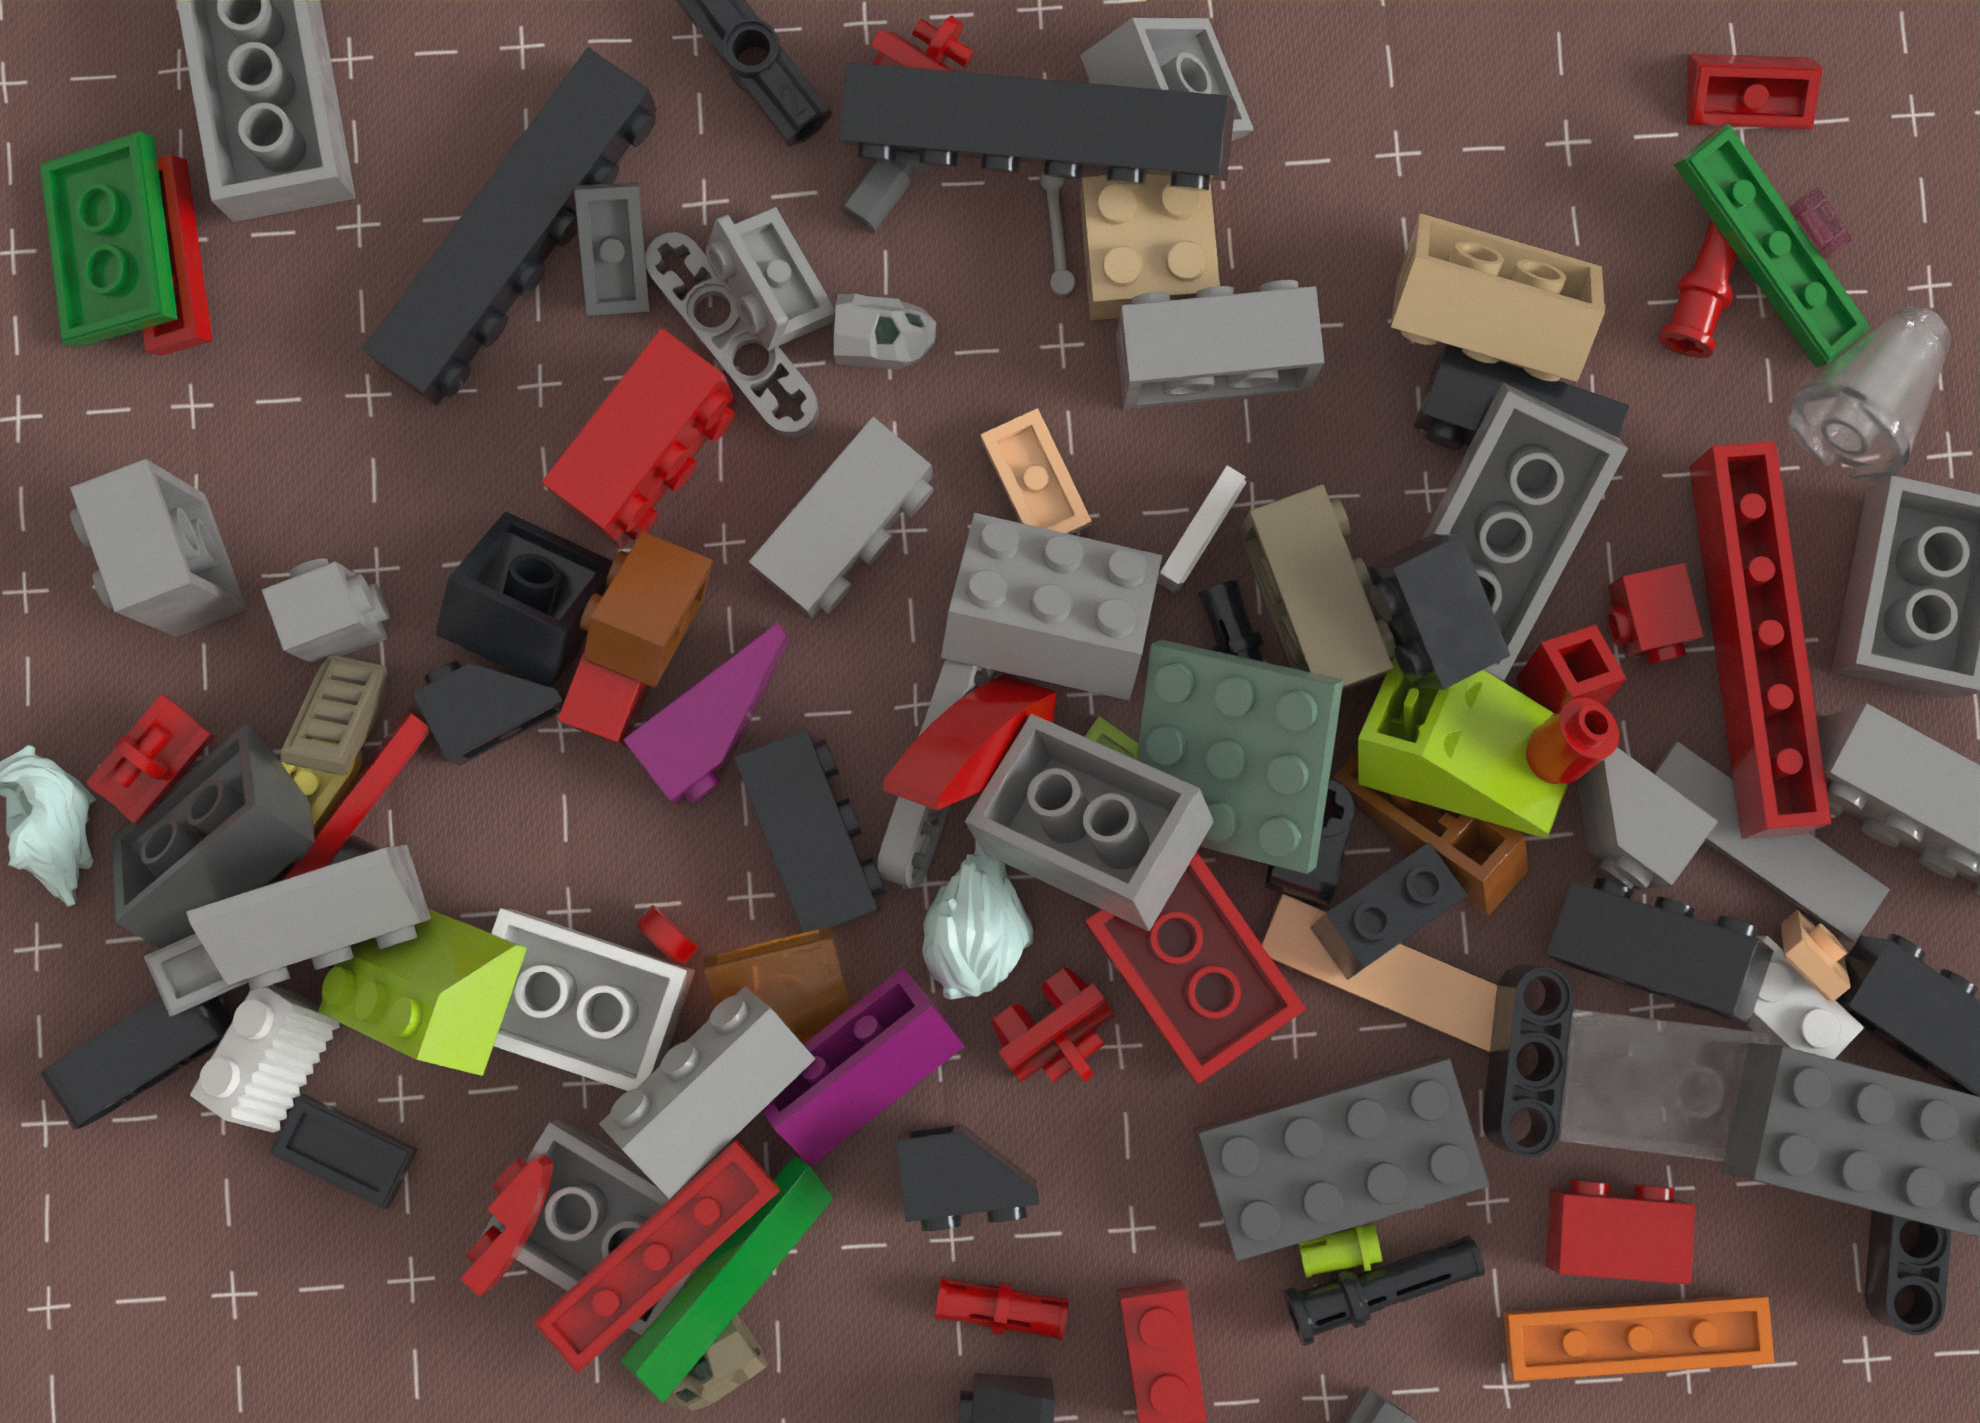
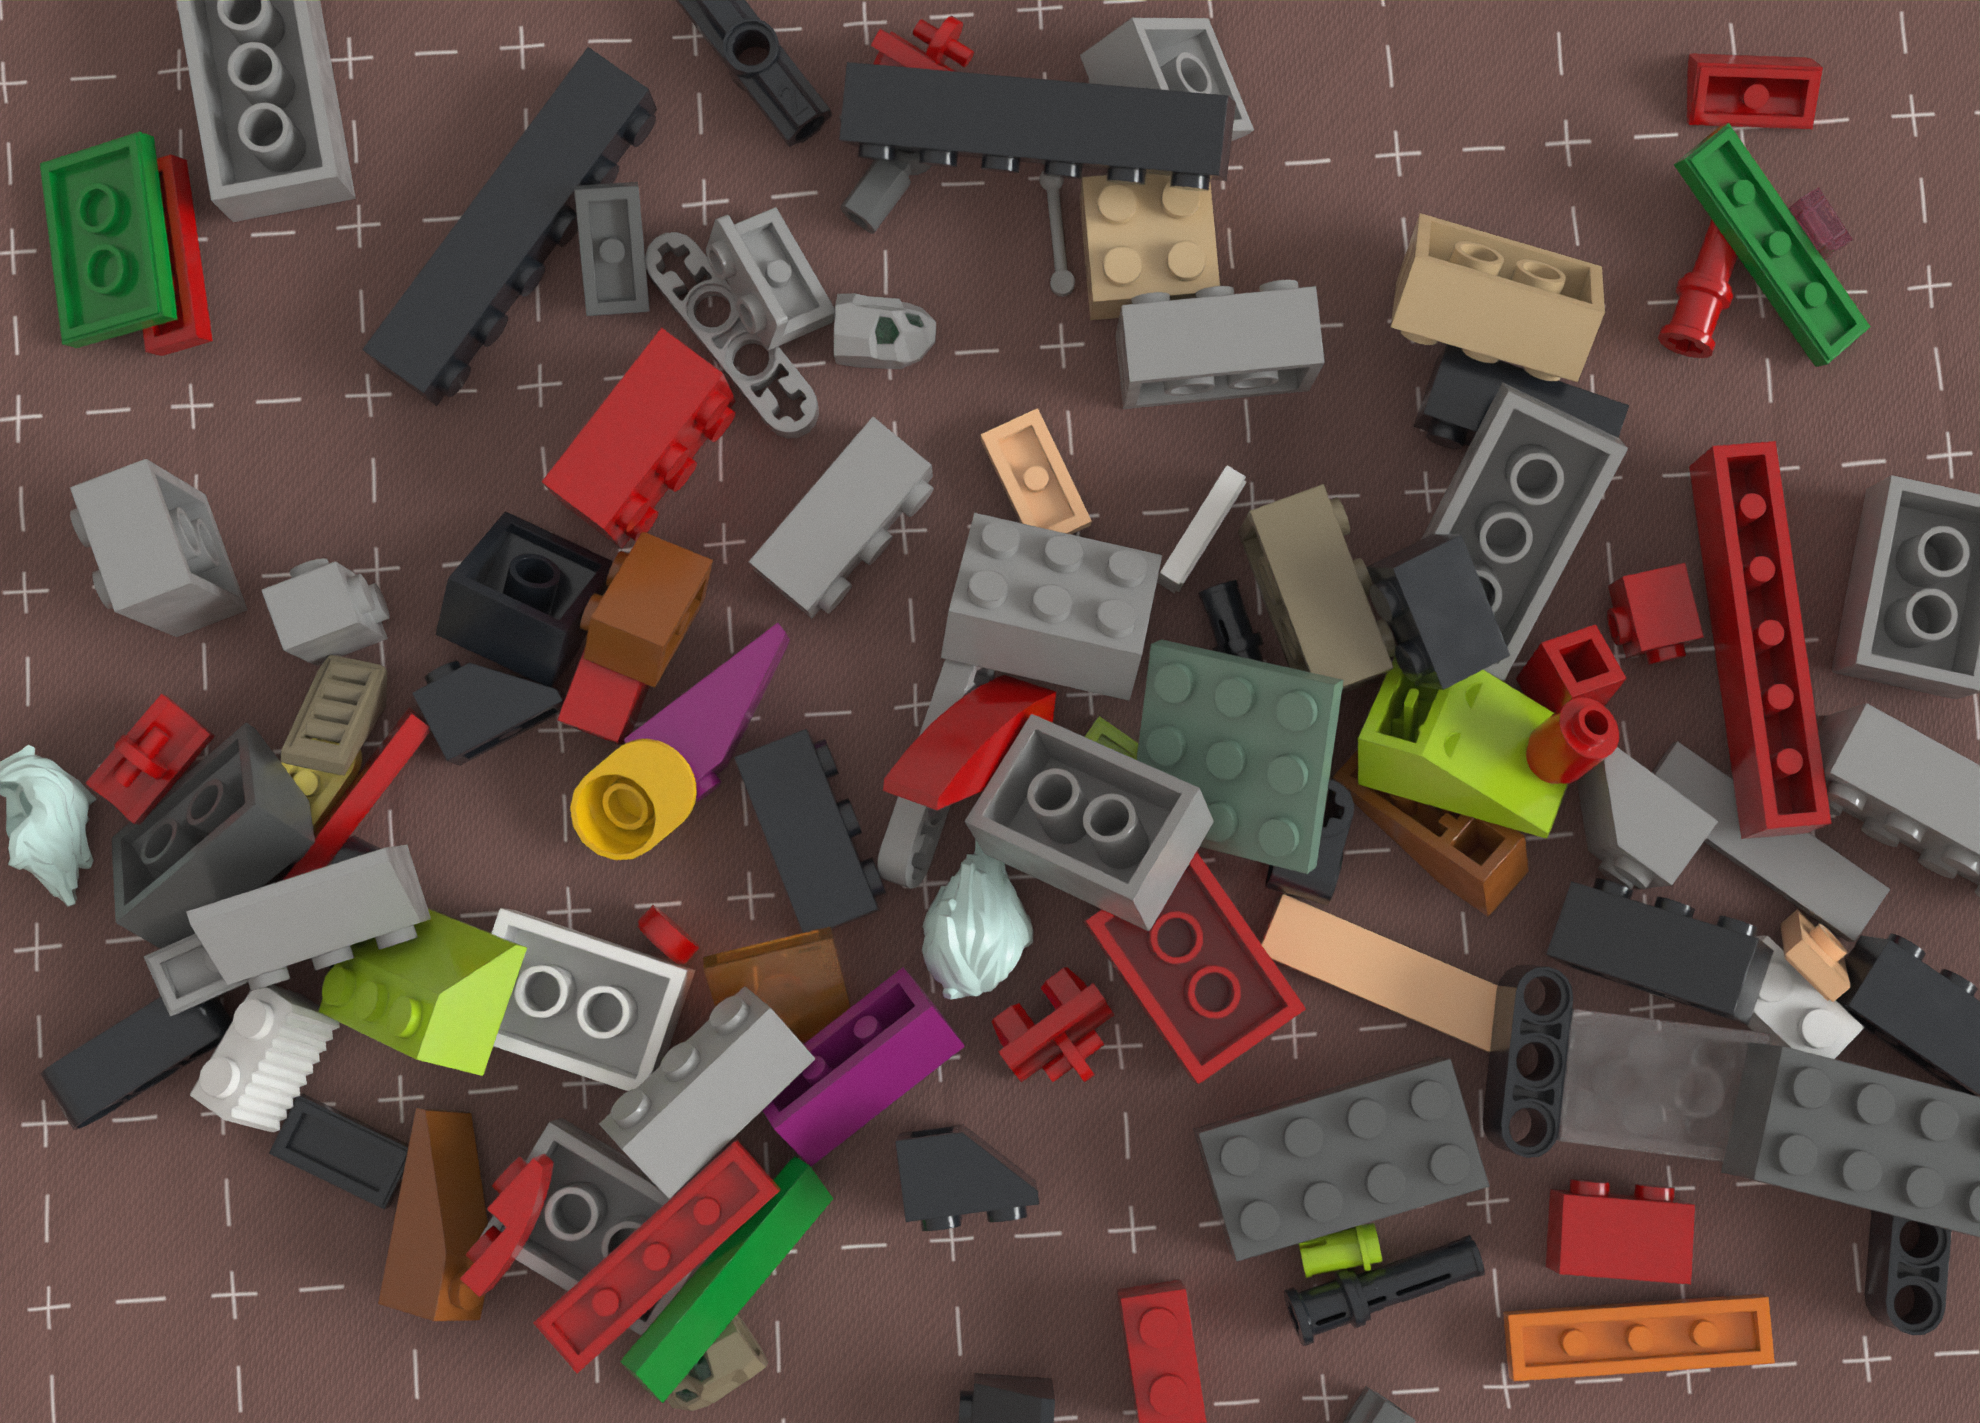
(436, 1221): none -> dark orange slope
(633, 799): none -> yellow cap
(1002, 1308): red pin -> none
(1388, 911): black brick -> none
(1874, 396): clear cone -> none

